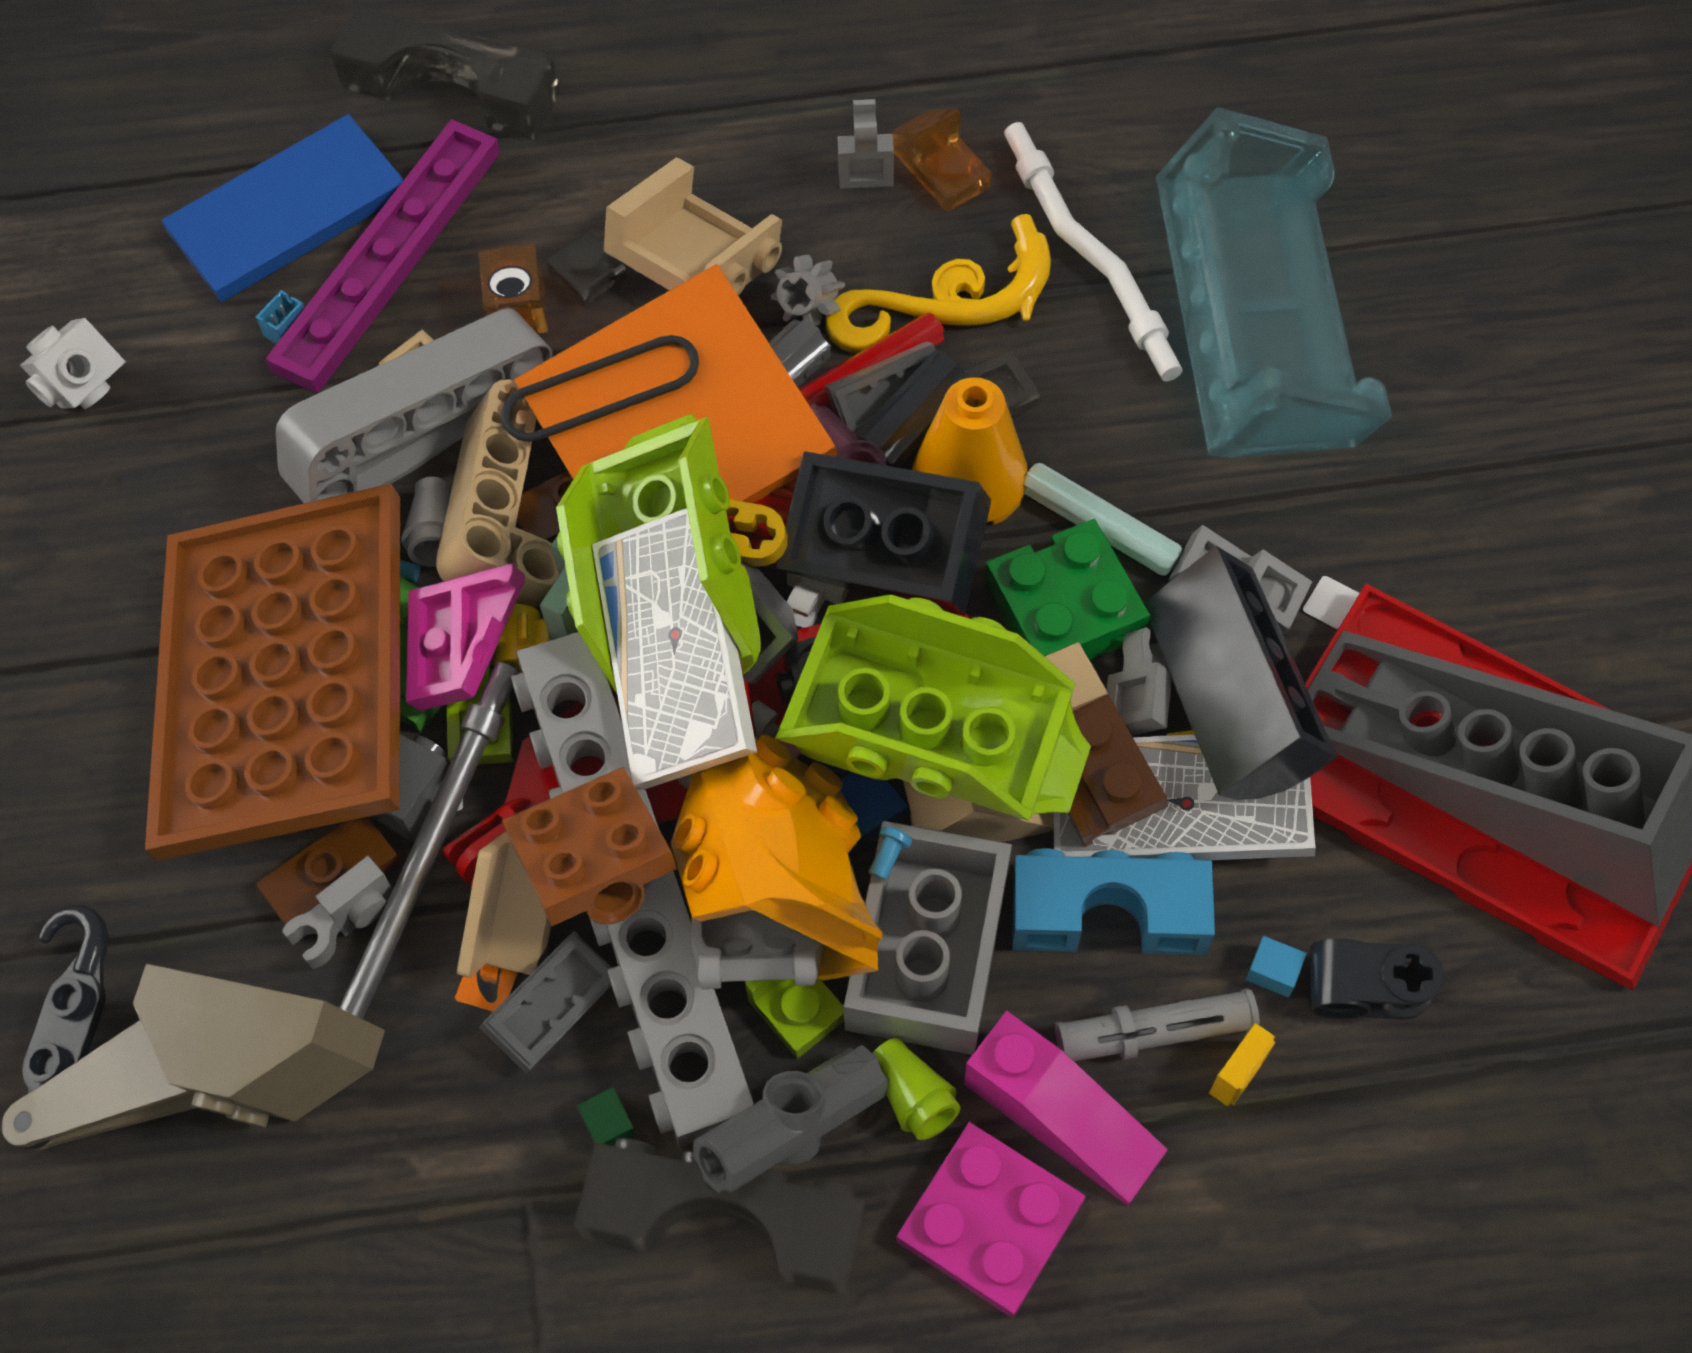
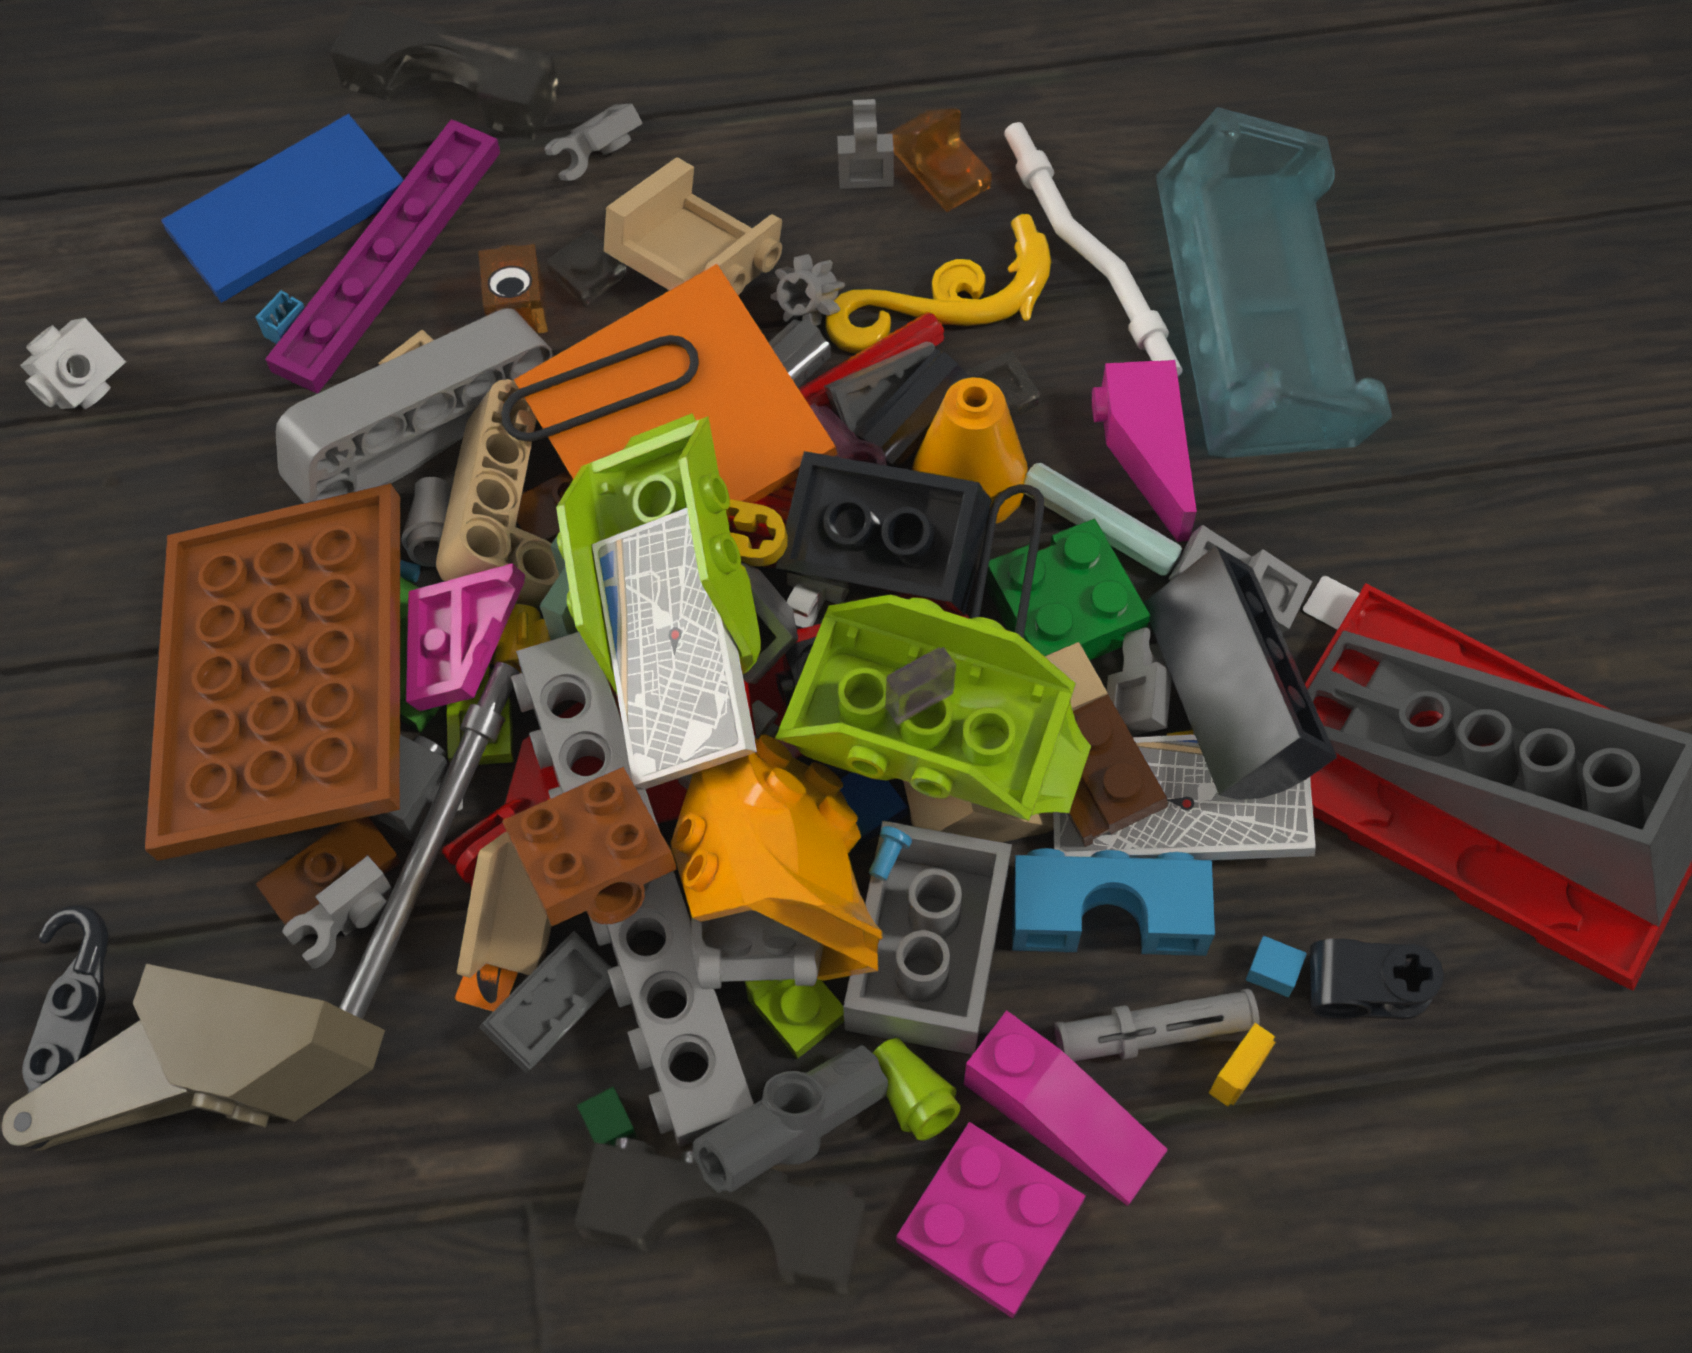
(603, 132): none -> light grey plate
(920, 685): none -> tile
(1031, 557): none -> black piece
(1149, 436): none -> dark pink slope

